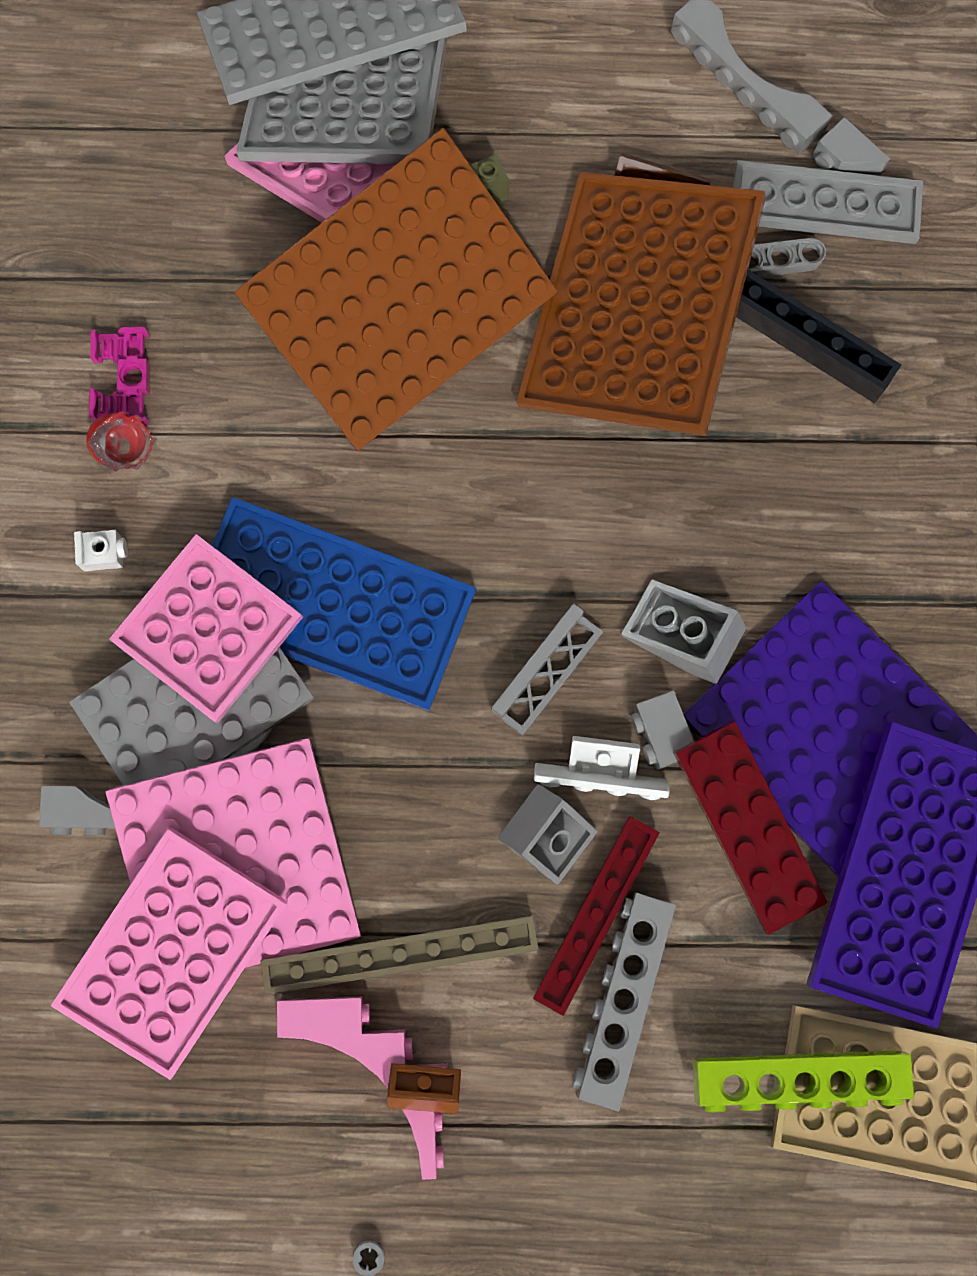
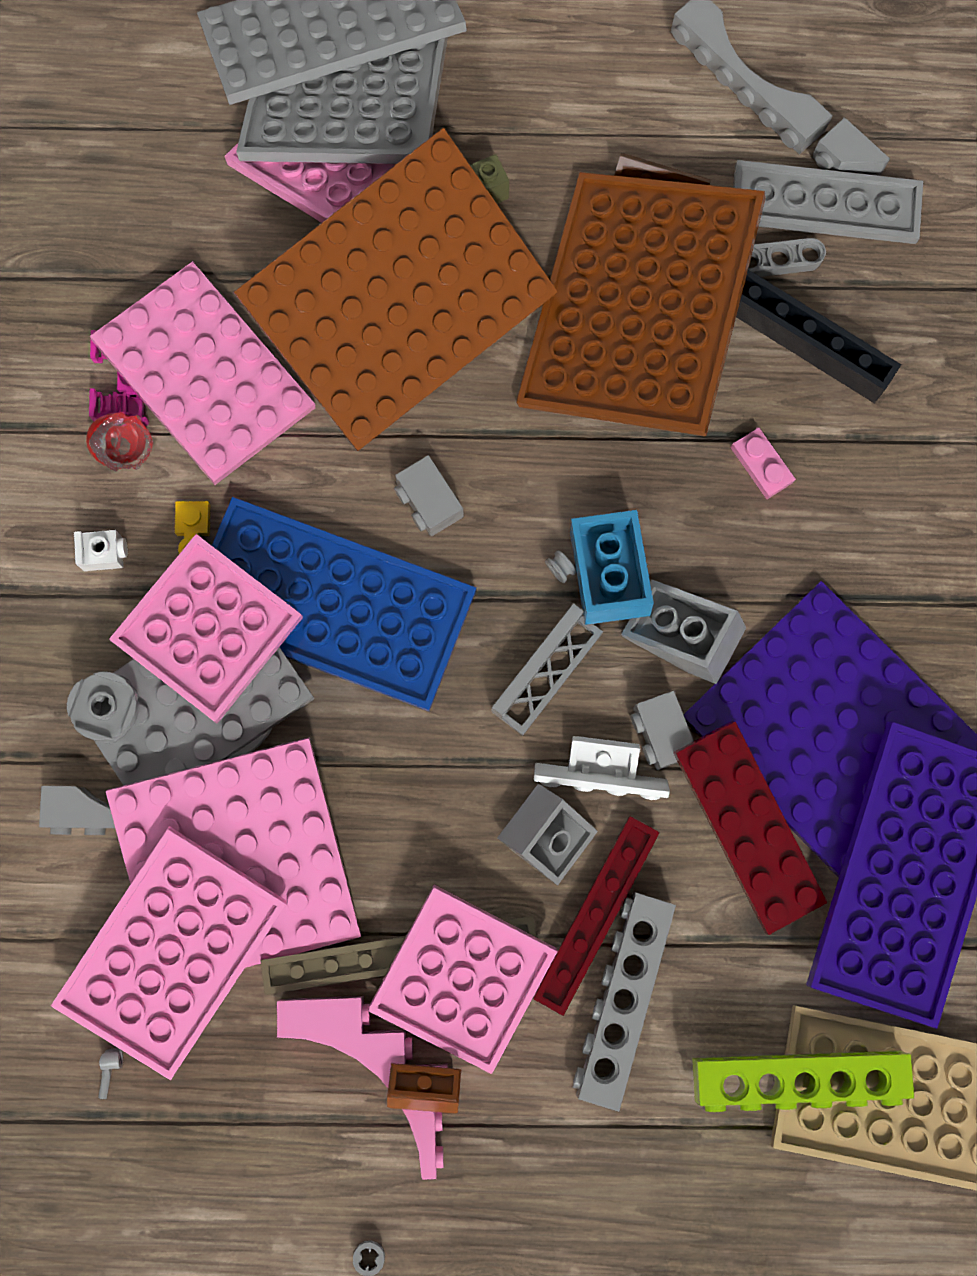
(95, 688): none -> light grey plate
(109, 1060): none -> light grey hand
(191, 519): none -> yellow plate
(203, 372): none -> bright pink plate
(428, 496): none -> light grey brick
(462, 979): none -> bright pink plate
(560, 566): none -> light grey bush
(611, 567): none -> dark azure brick
(762, 463): none -> bright pink plate

